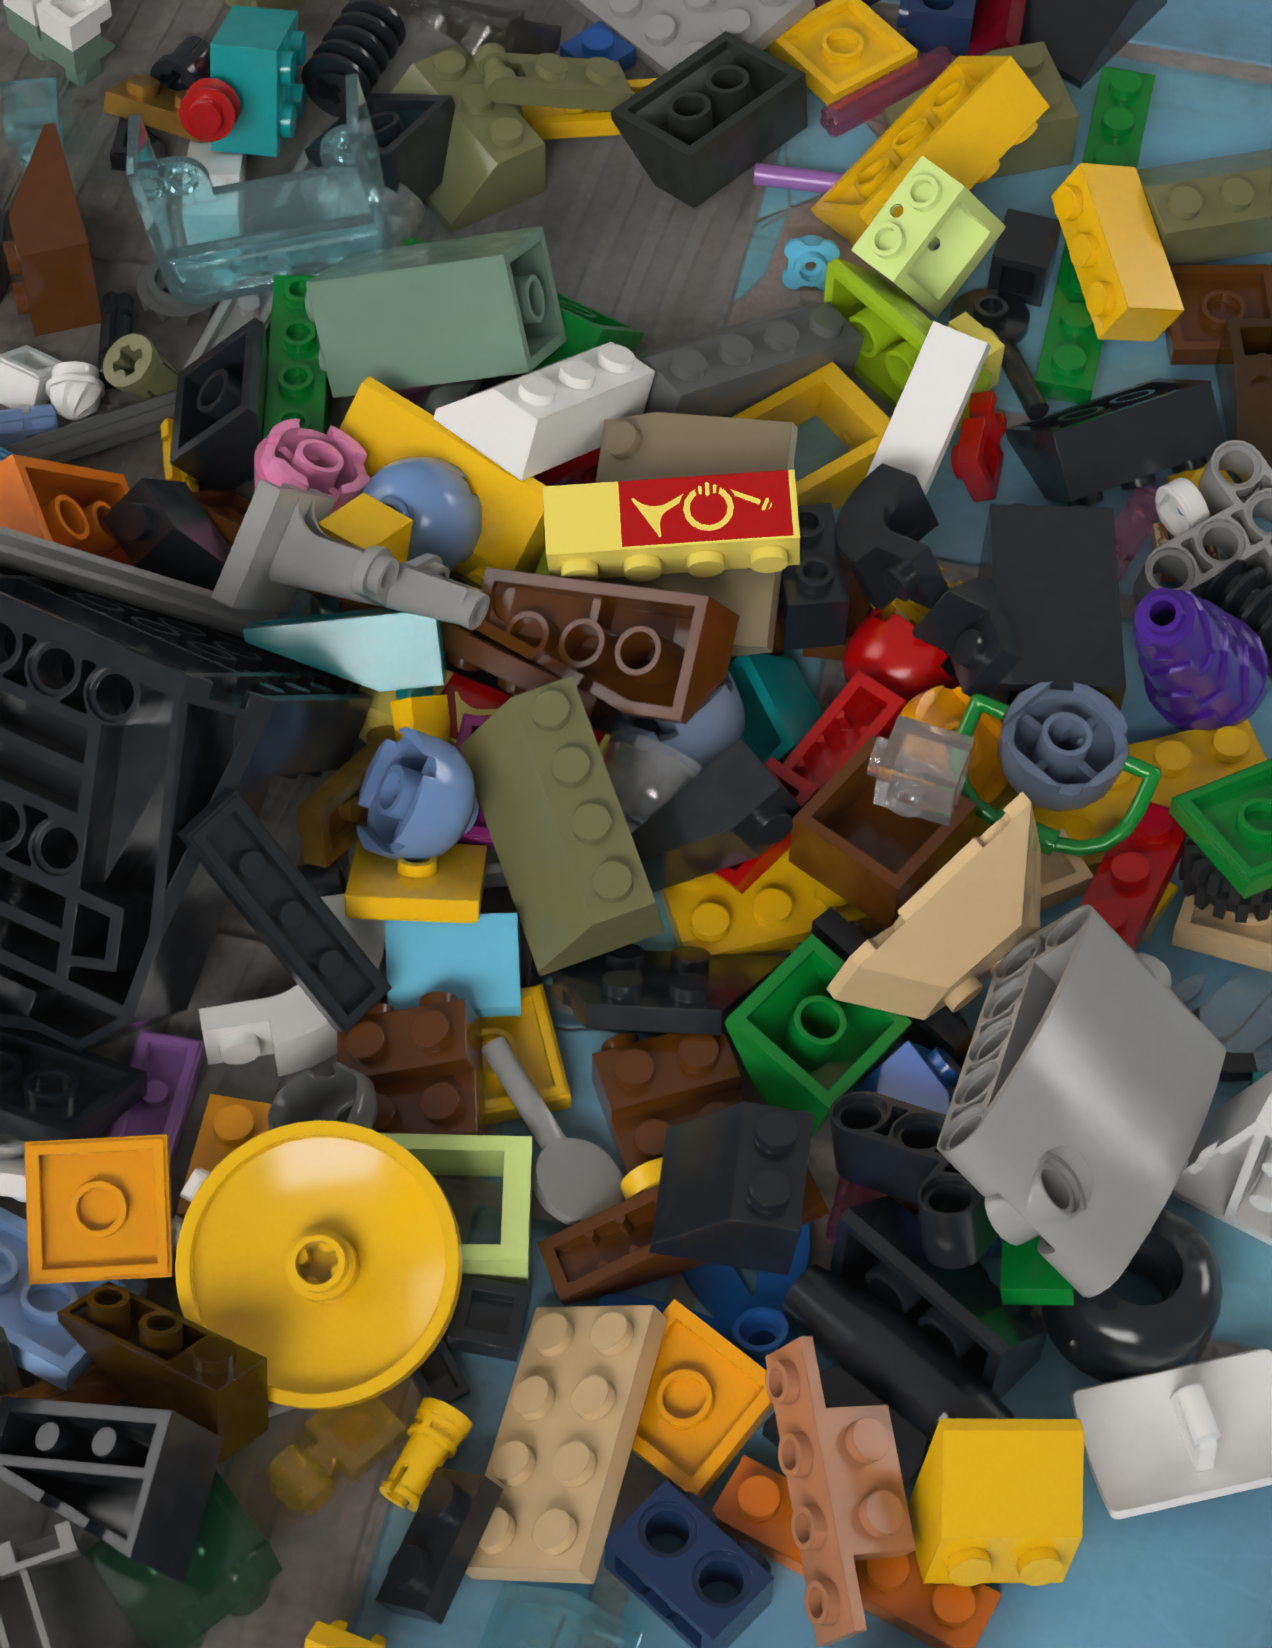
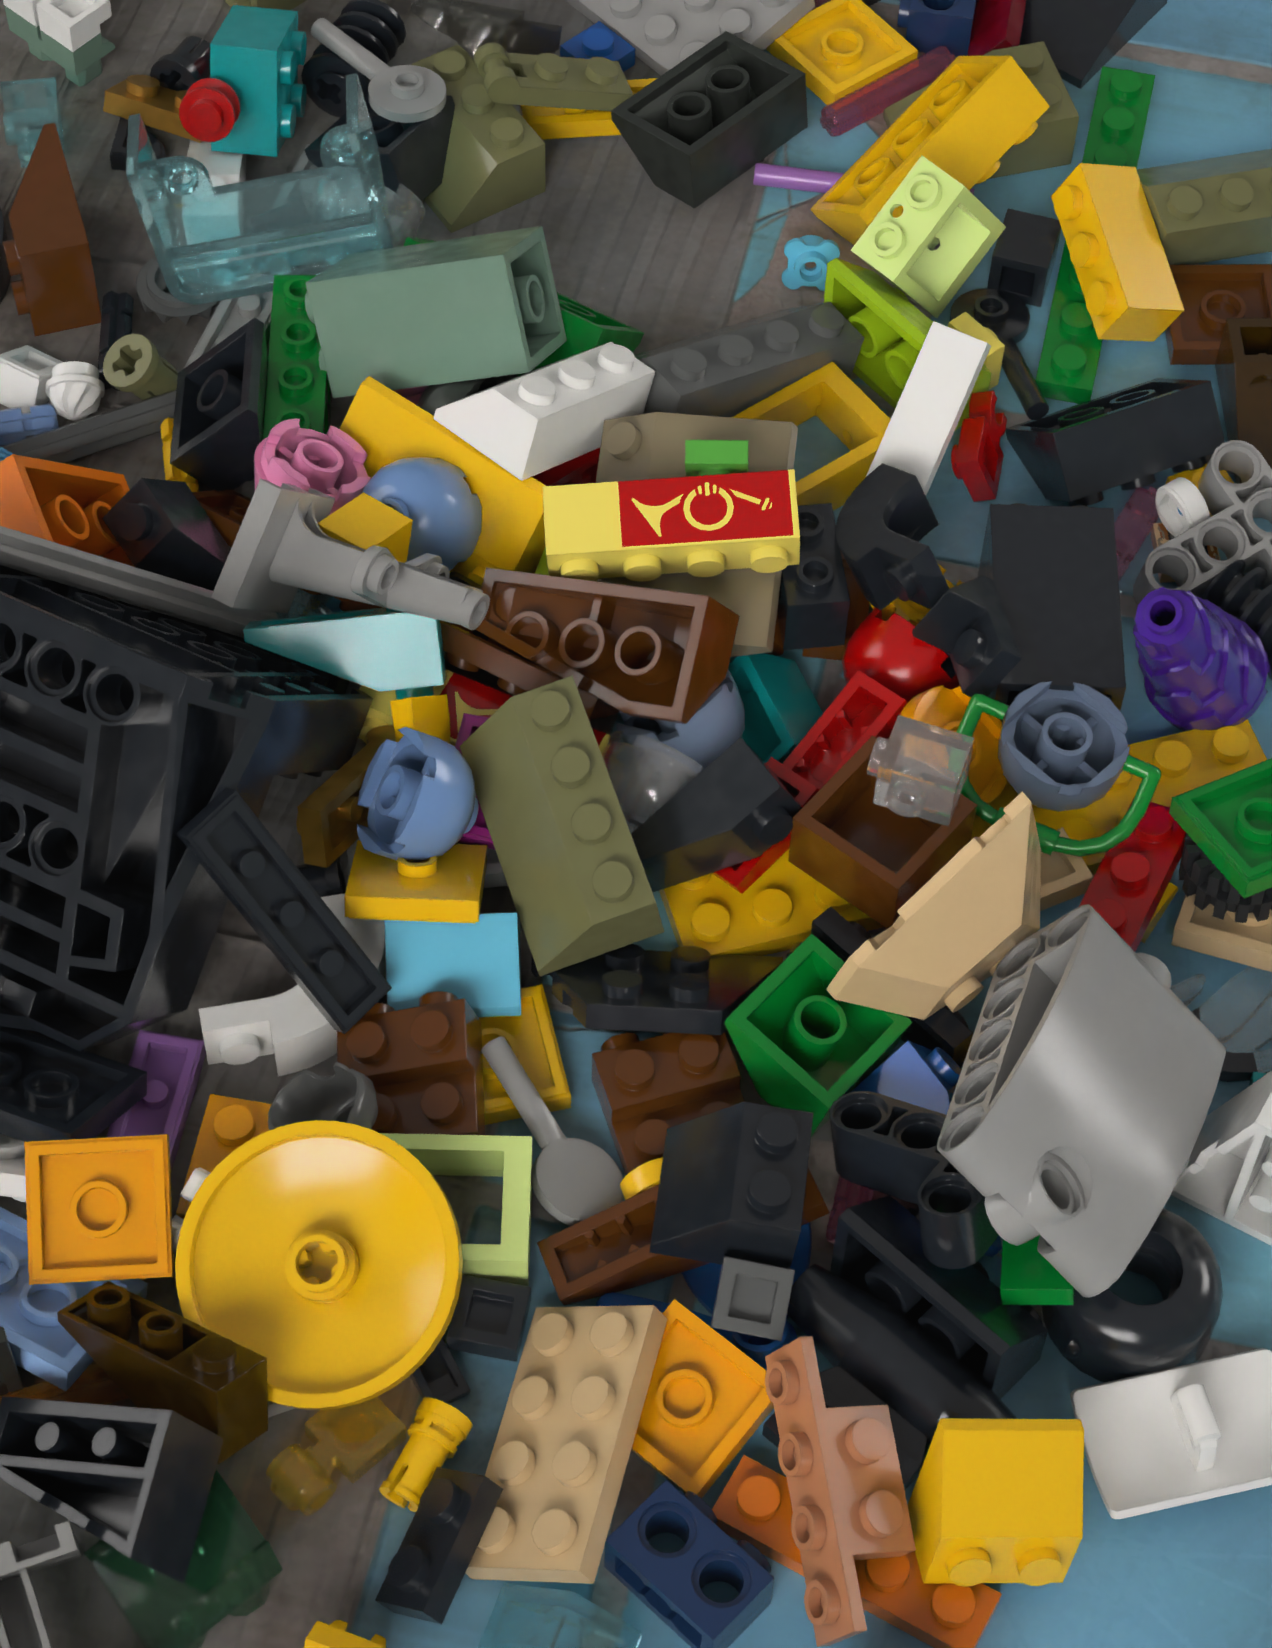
(394, 92): none -> light grey piece
(716, 457): none -> bright green plate
(752, 1298): none -> dark grey plate

